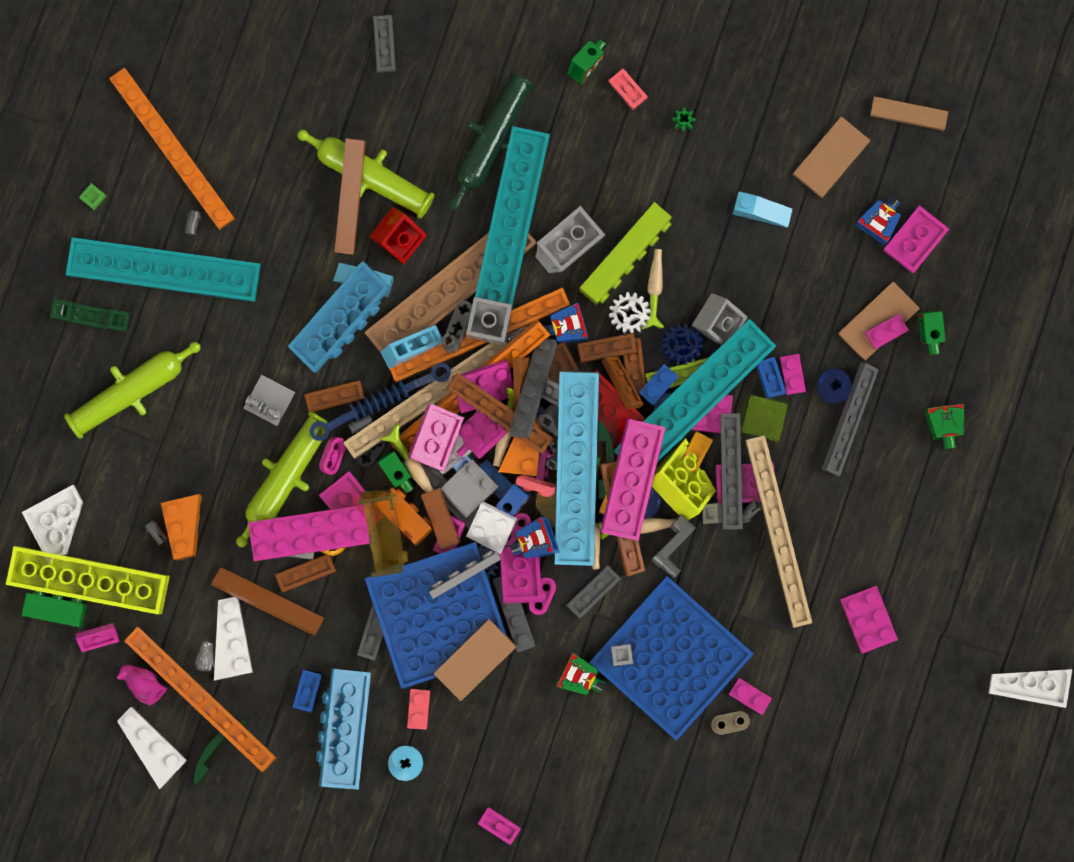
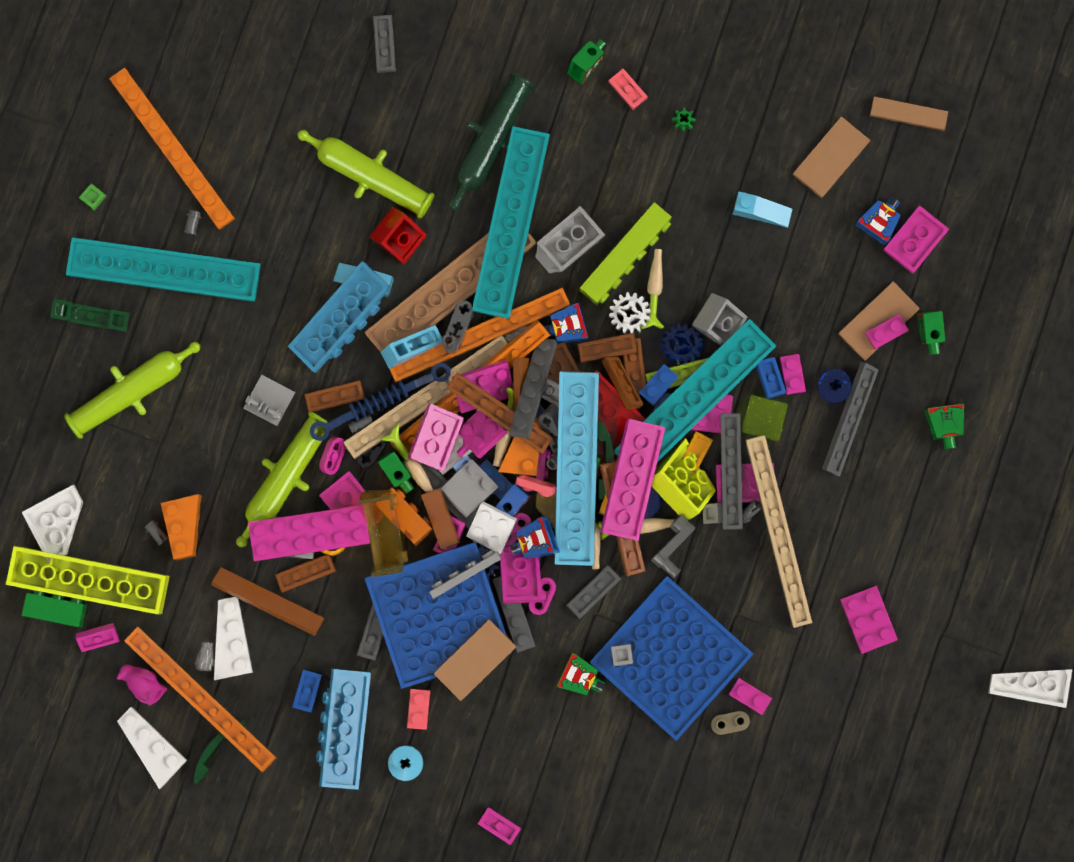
(350, 196): tile -> none
(489, 321): light grey slope -> none

